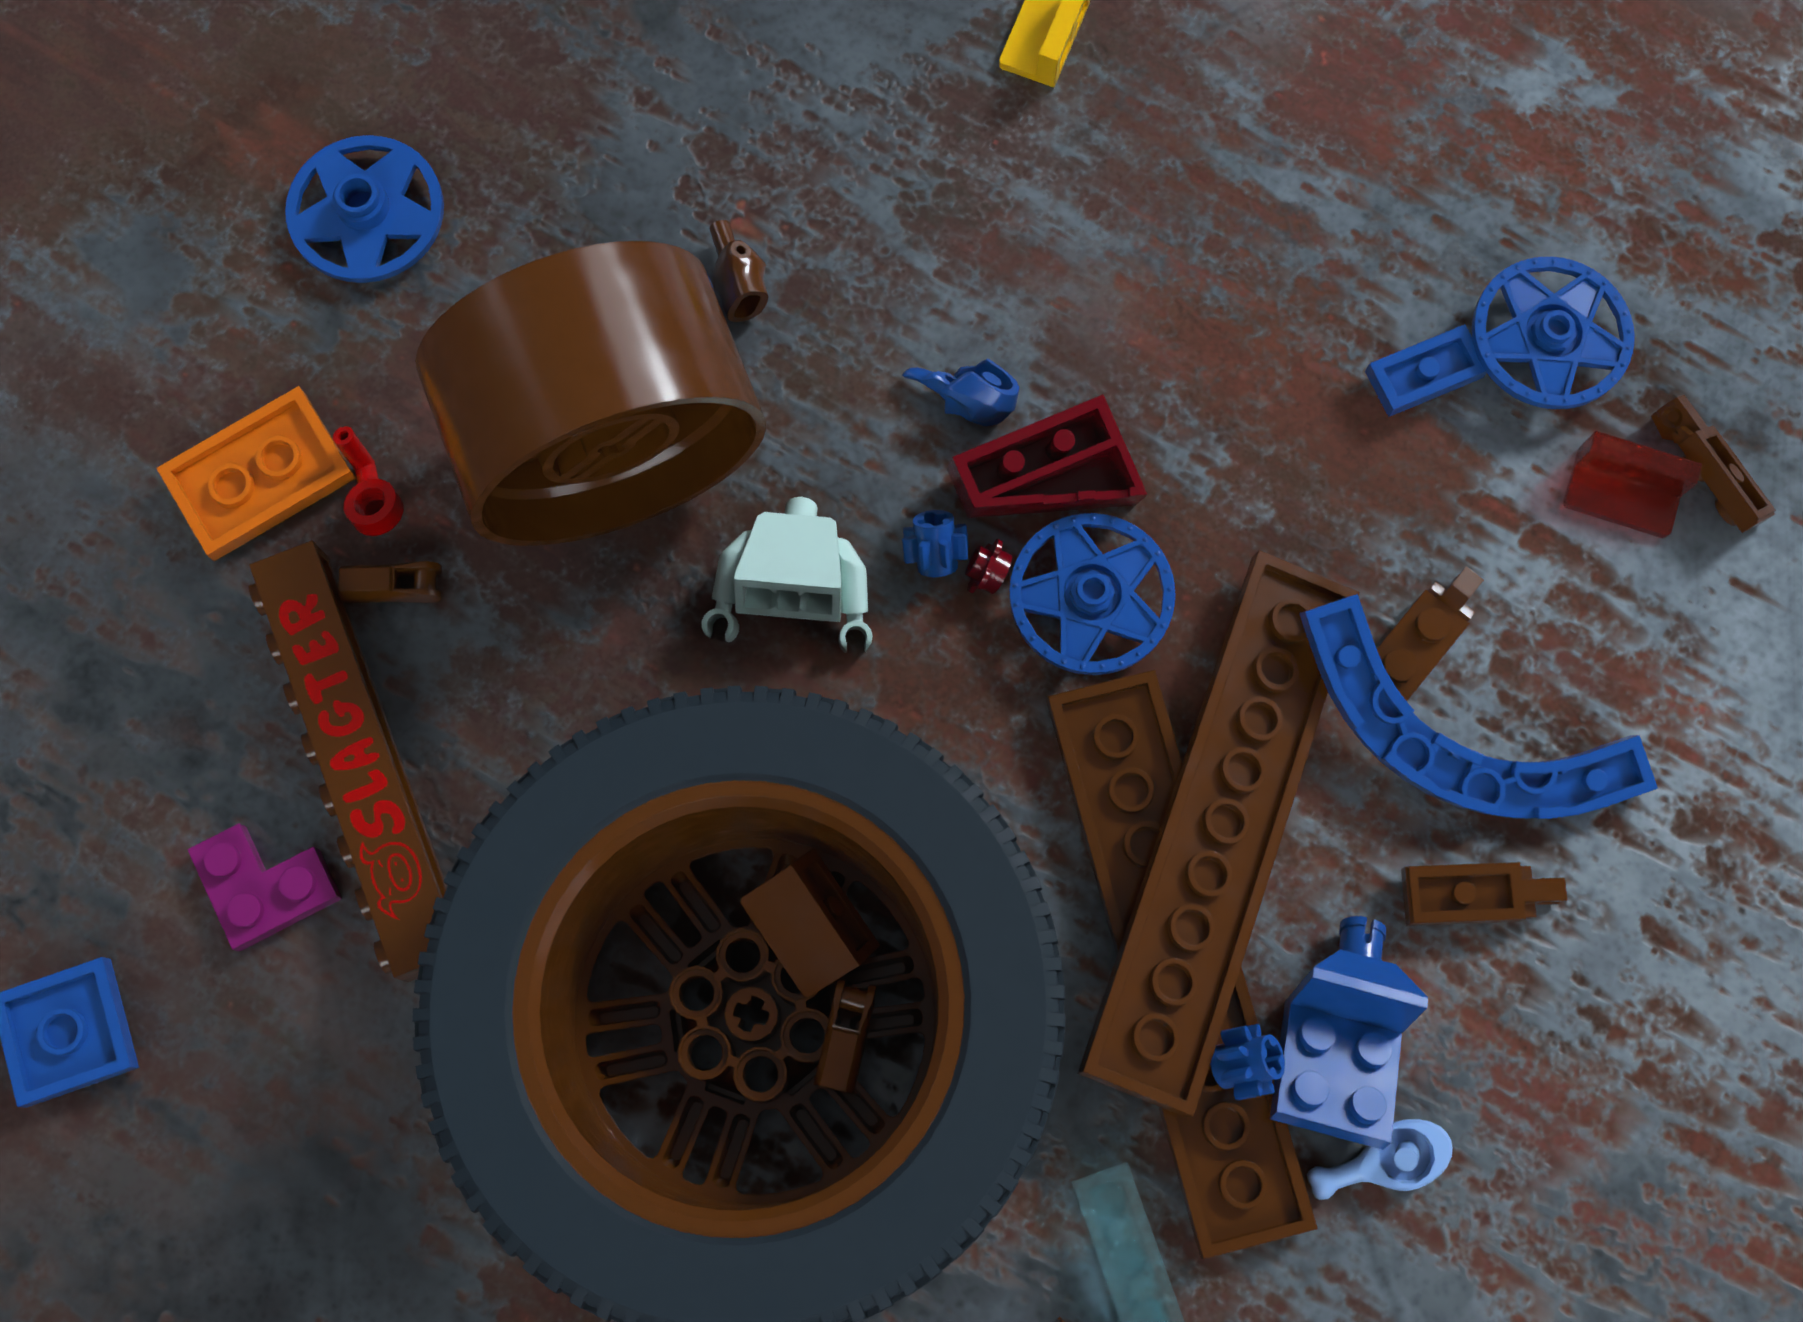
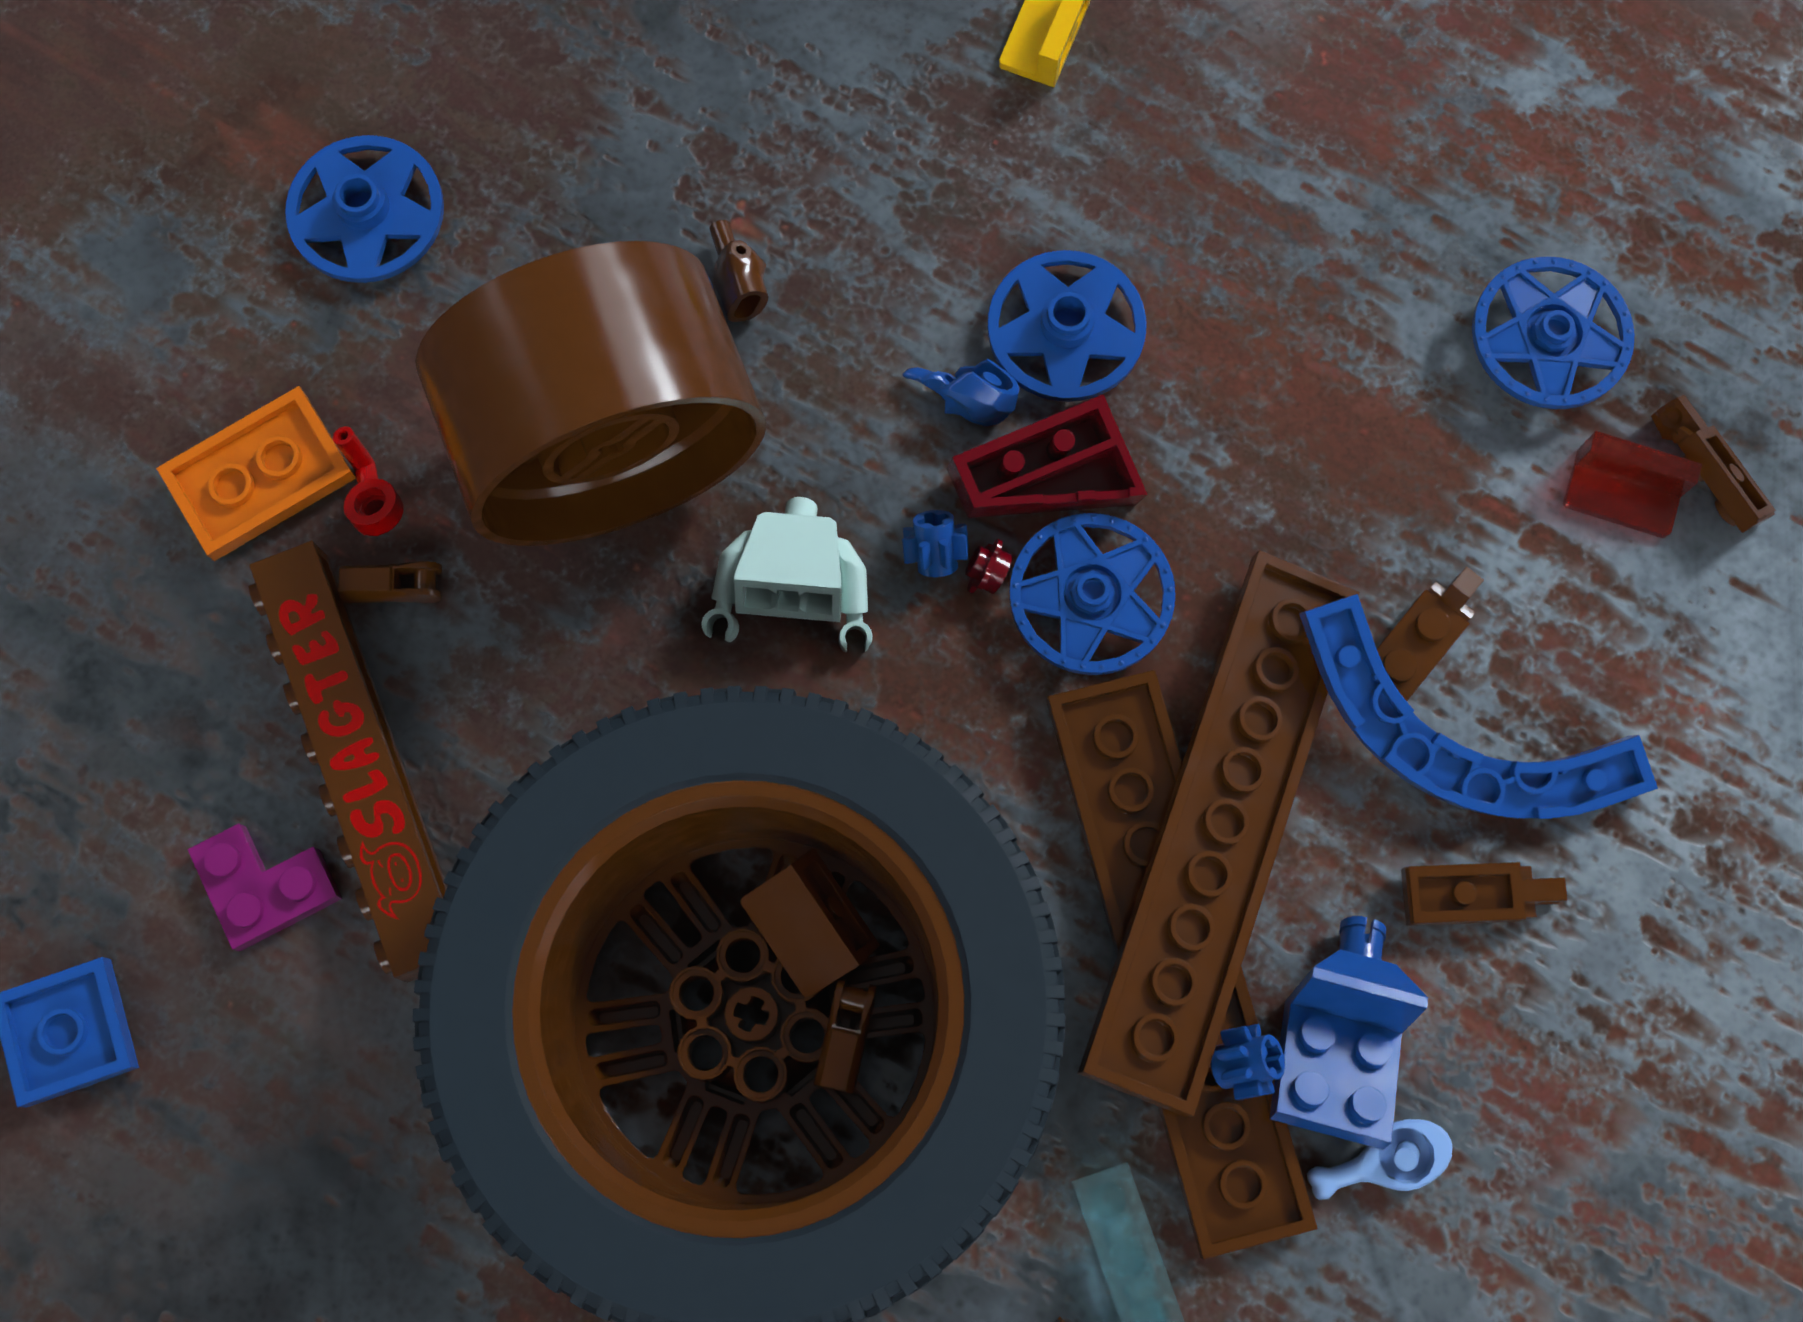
(1067, 325): none -> blue wheel
(1425, 370): blue plate -> none

